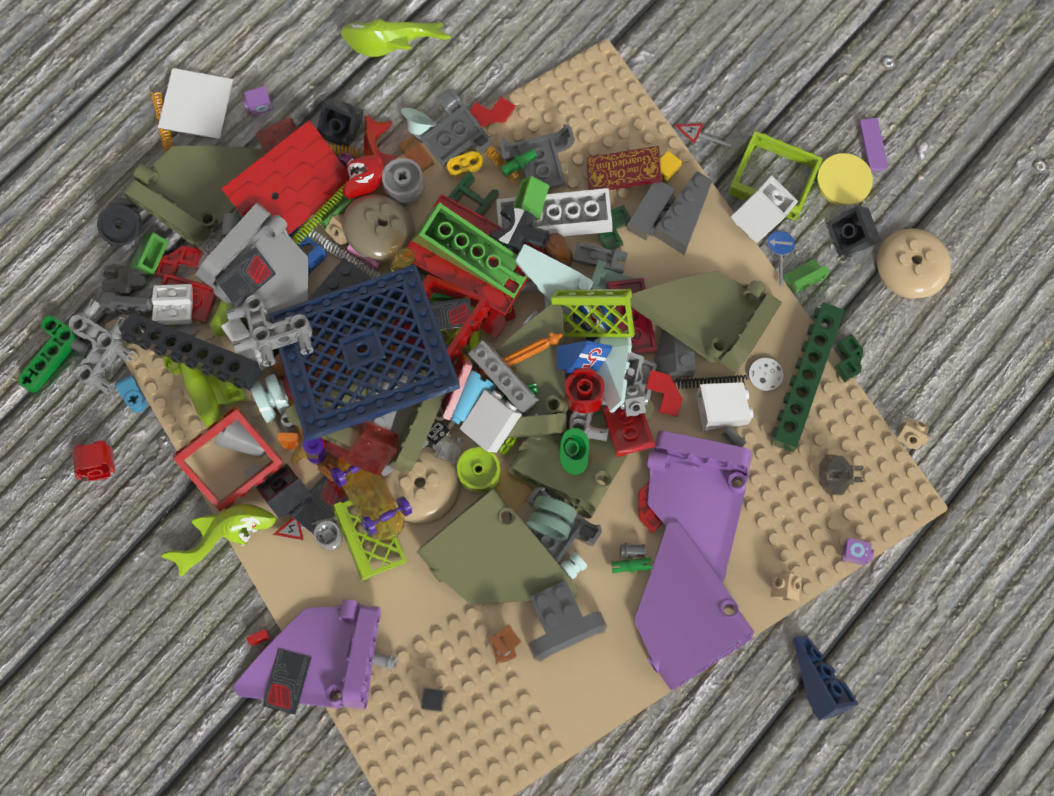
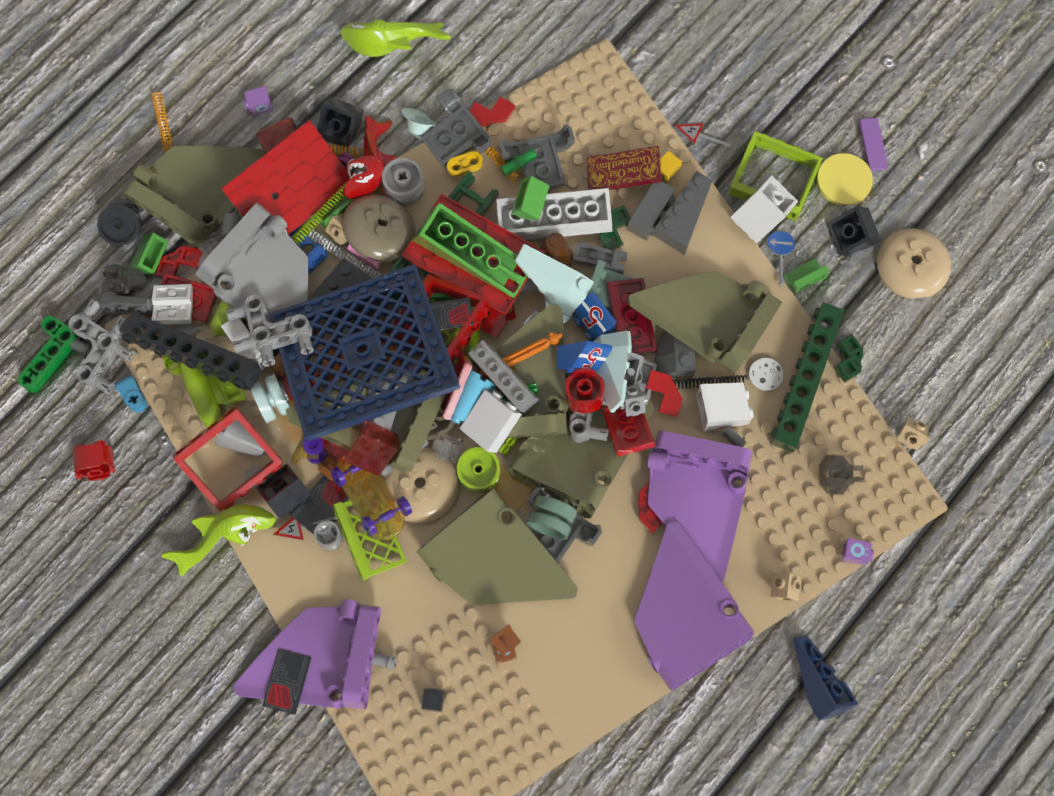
(195, 103): white sticker -> none
(245, 277): black sticker -> none
(258, 637): red tile -> none
(288, 440): orange plate -> none
(289, 427): light grey pin -> none
(402, 259): clear yellow brick -> none
(414, 151): clear orange tile -> none
(437, 432): black sticker -> none
(520, 230): black connector -> none
(561, 621): dark grey piece -> none
(573, 565): light aqua wheel -> none
(574, 451): green piece -> none
(596, 297): lime fence -> none
(631, 565): green pin -> none
(632, 550): dark grey pin -> none

